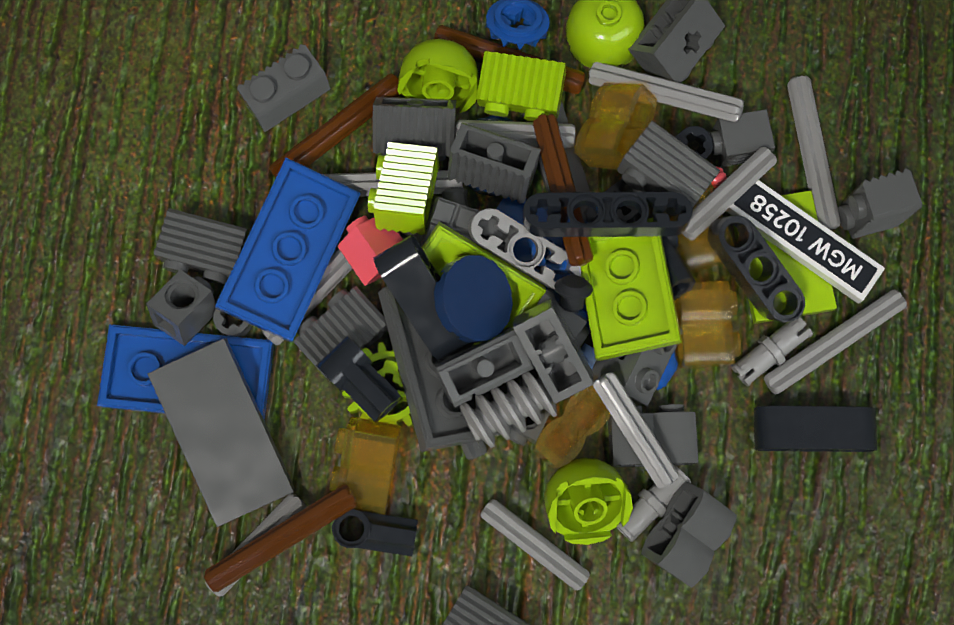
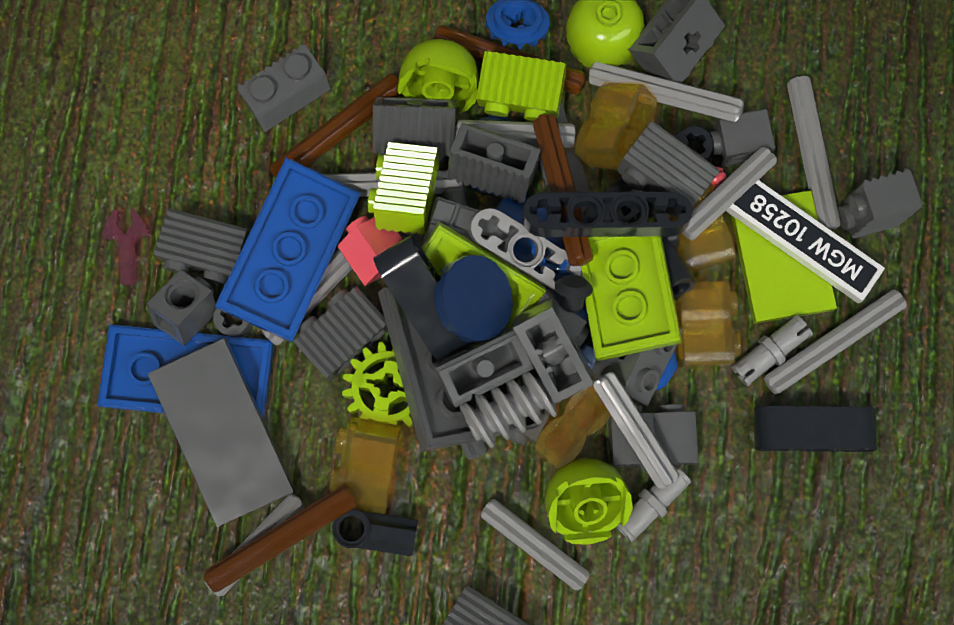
(126, 243): none -> clear pink bar
(352, 372): black piece -> none
(689, 534): dark grey brick -> none
(773, 277): black beam -> none

